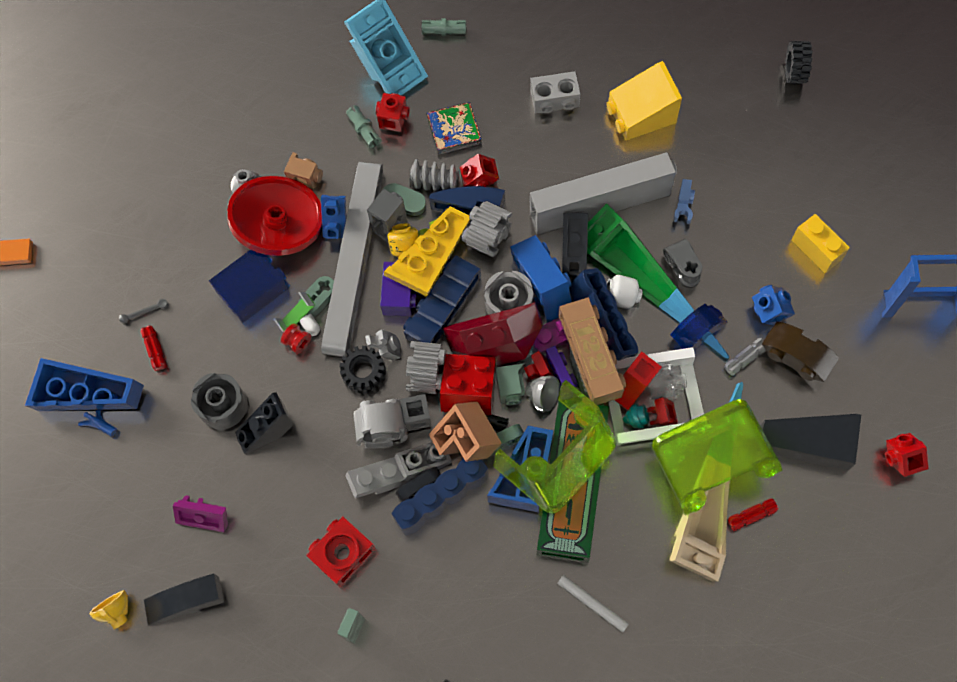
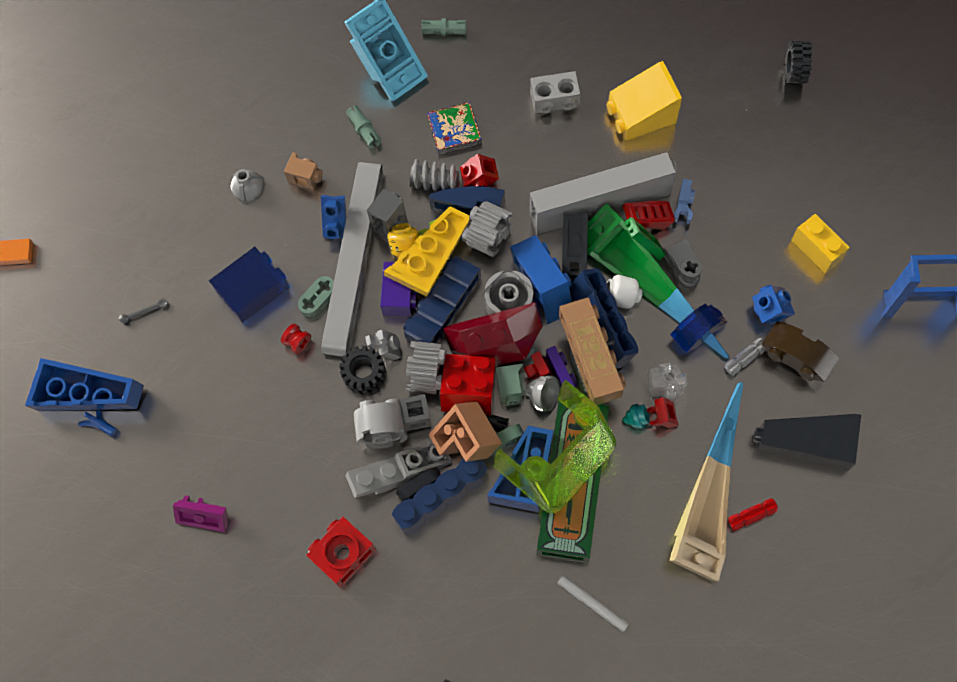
(112, 610): yellow piece -> none
(153, 348): red axle -> none
(183, 599): black slope -> none
(230, 408): dark grey brick -> none
(265, 425): black slope -> none
(274, 215): red dish -> none
(299, 314): piece -> none
(351, 625): sand green tile -> none
(392, 112): red brick -> none
(413, 200): sand green tile -> none
(550, 335): magenta plate -> none
(637, 379): red slope -> none
(645, 238): none -> green tile
(651, 214): none -> red slope
(681, 357): white piece -> none
(713, 452): clear neon green windscreen -> none
(906, 454): red brick -> none

